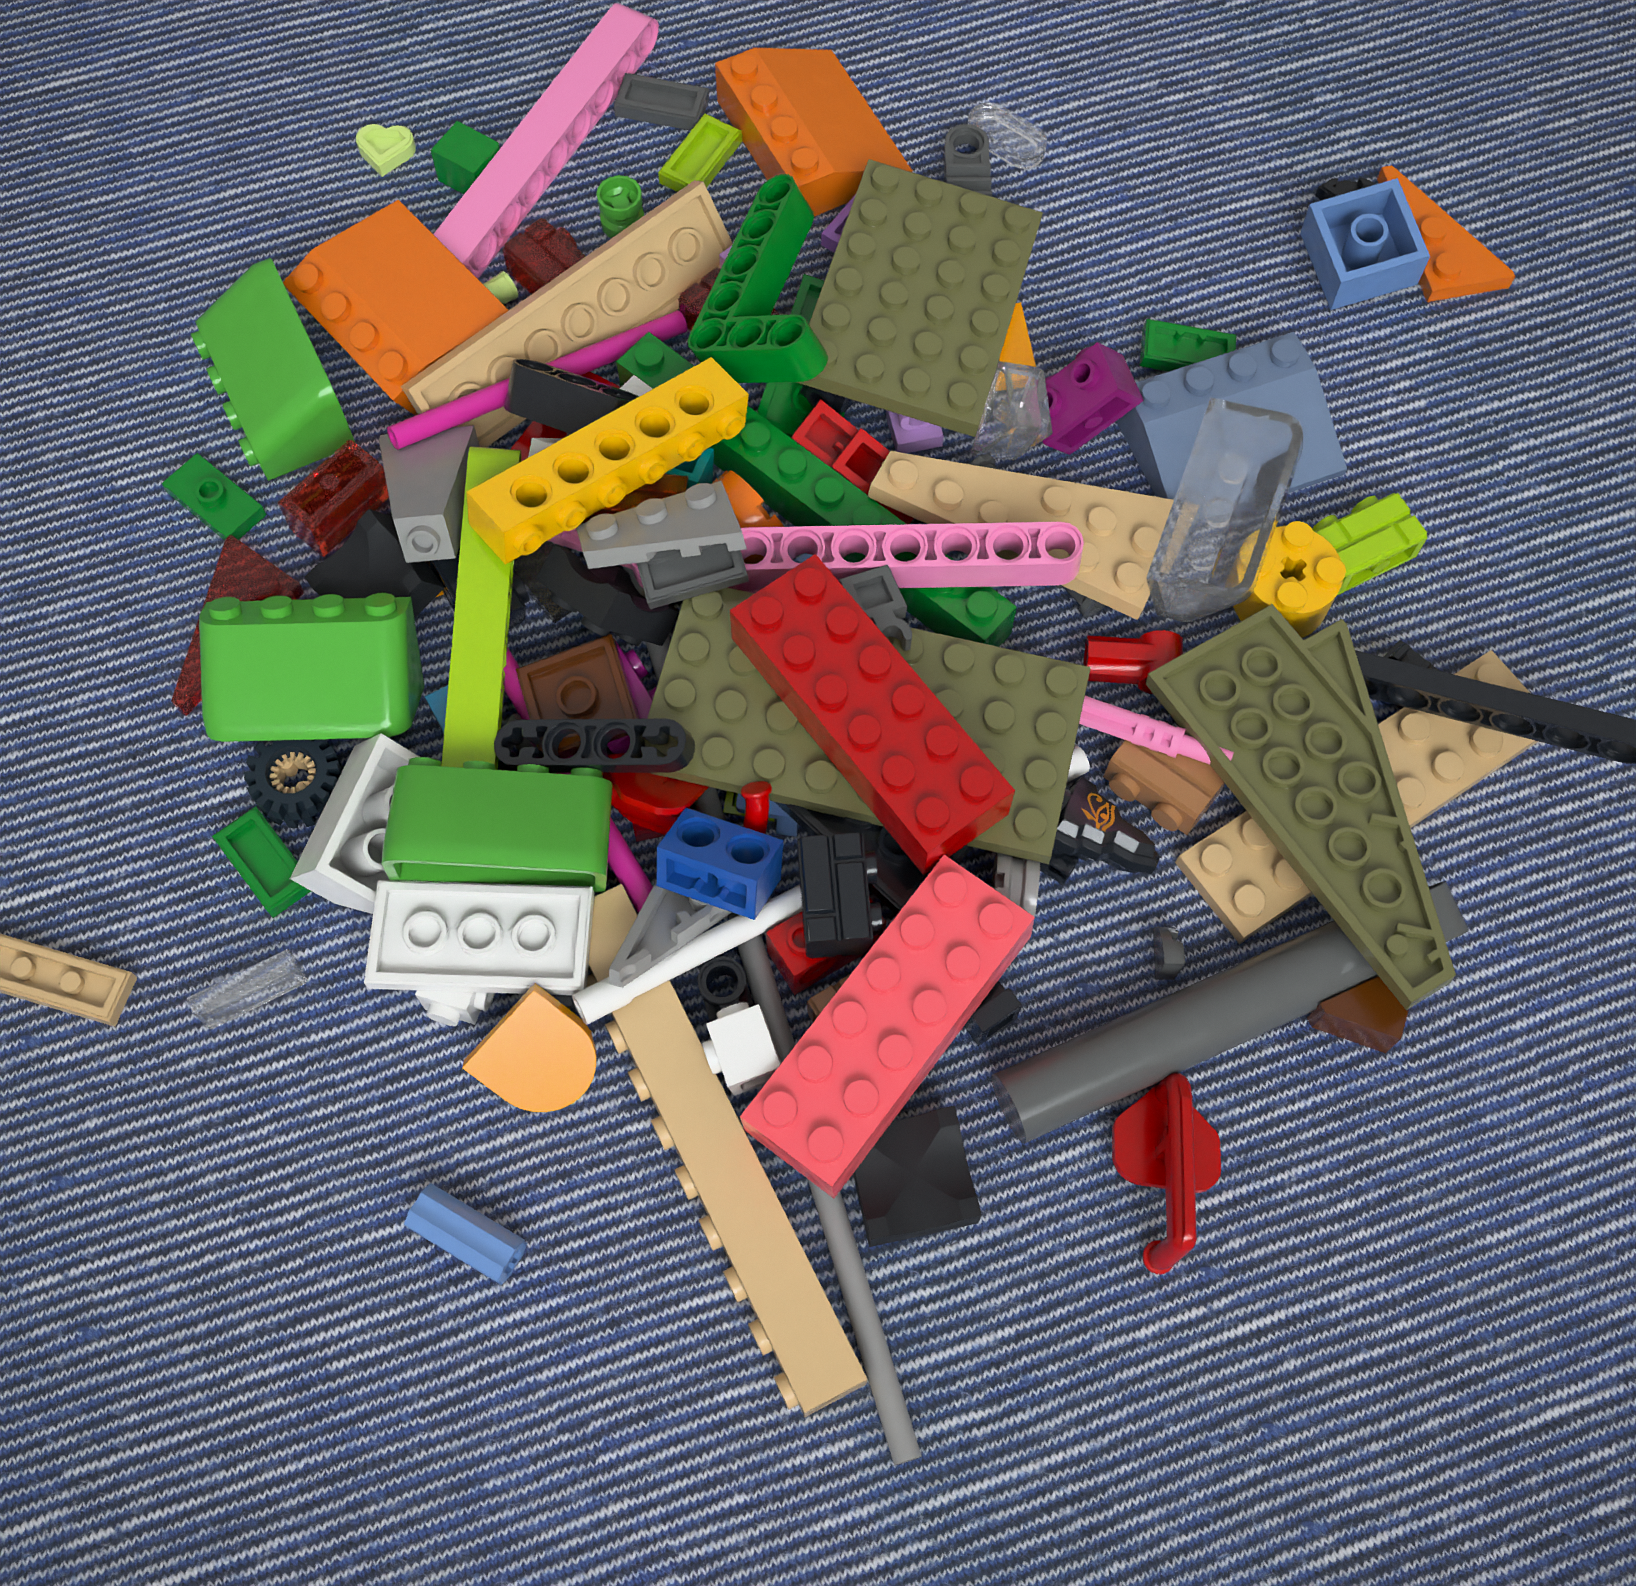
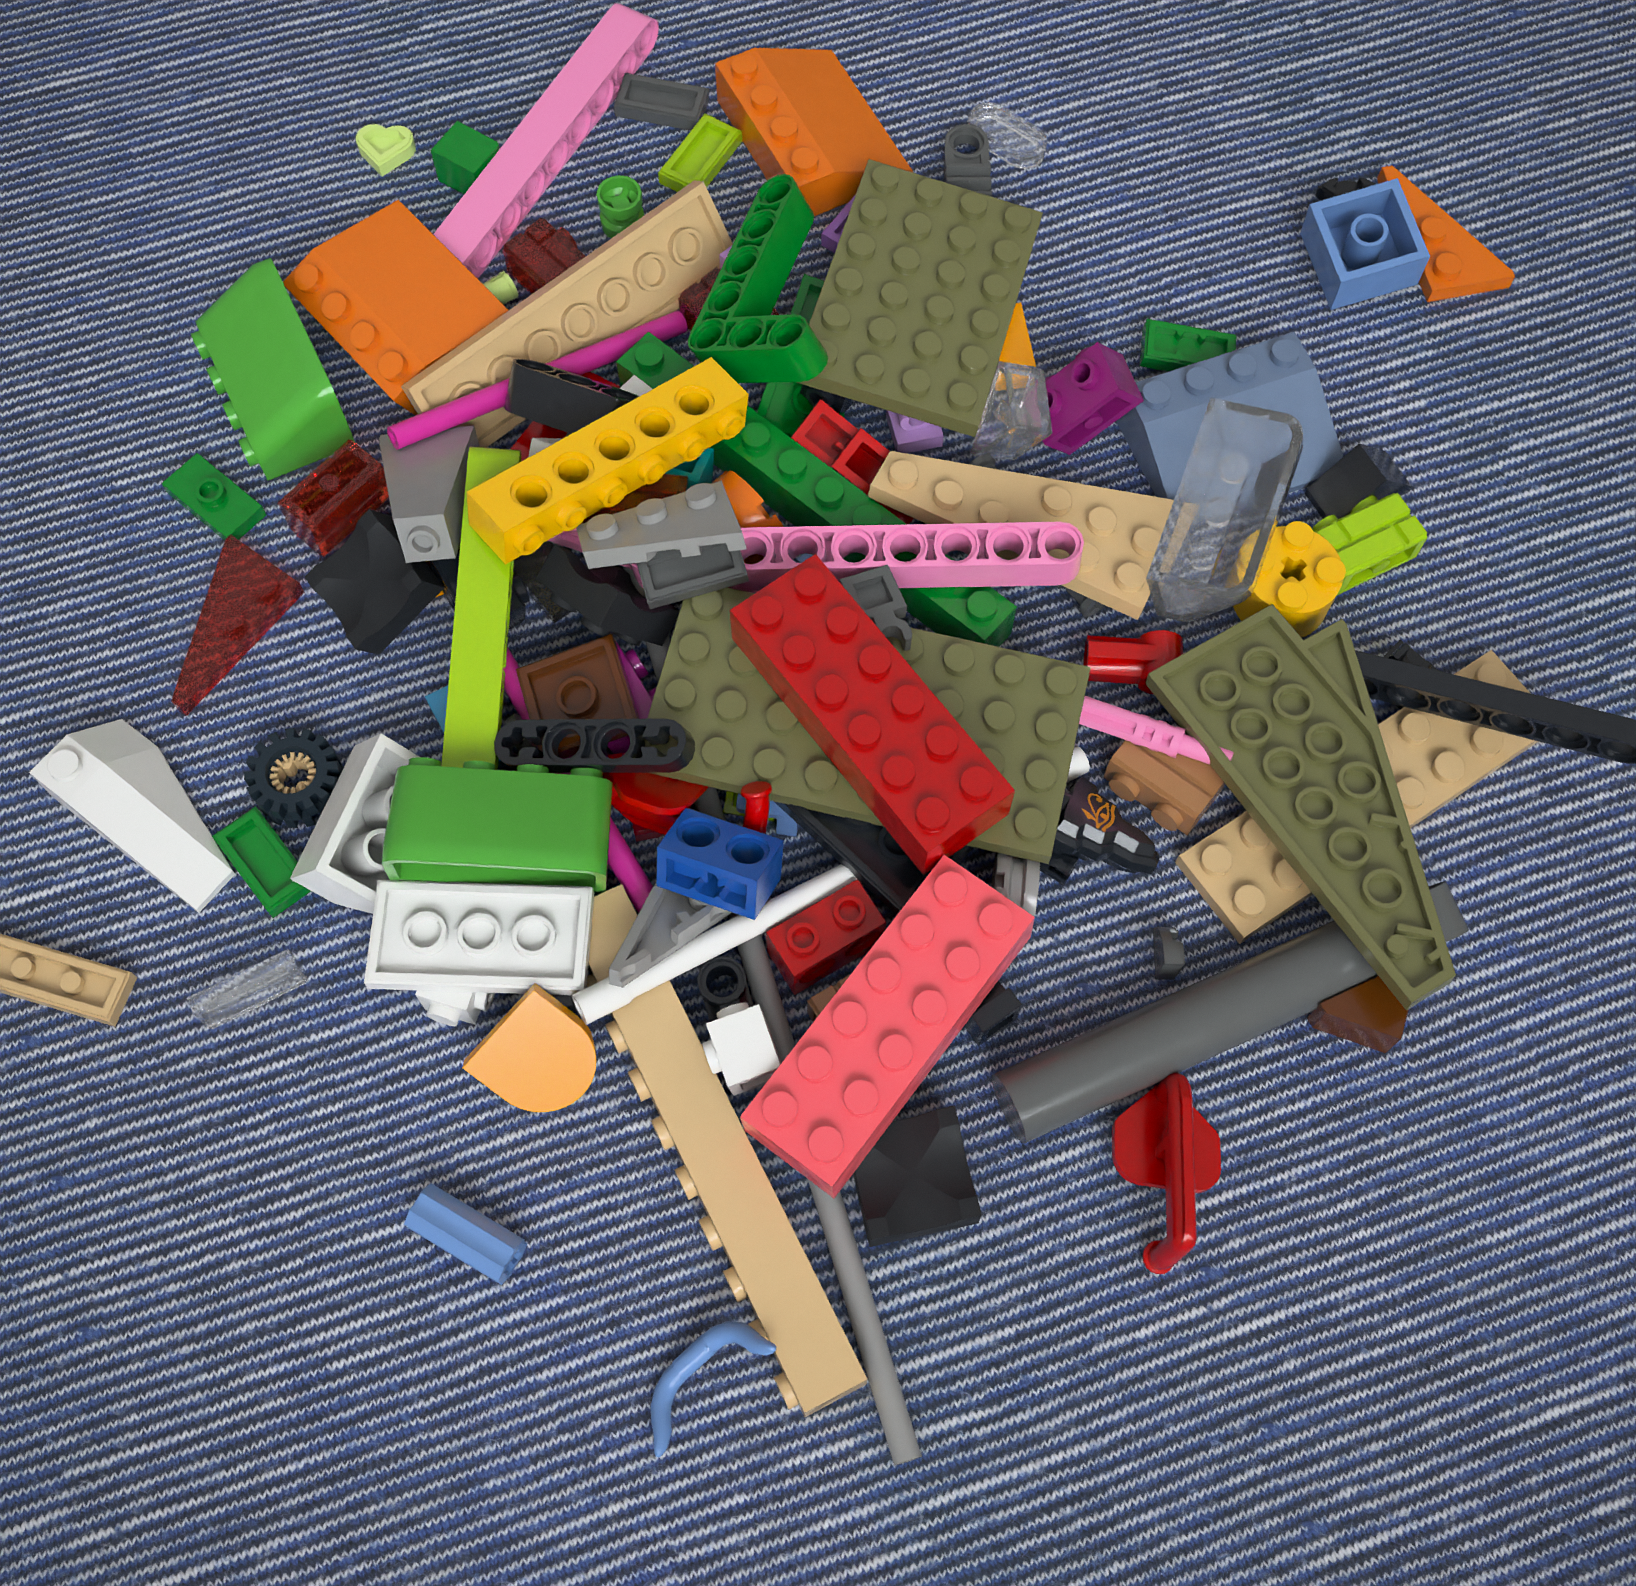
(135, 802): none -> white wedge
(309, 668): bright green windscreen -> none
(688, 1363): none -> medium blue animal
(836, 895): black brick -> none
(1355, 477): none -> black slope

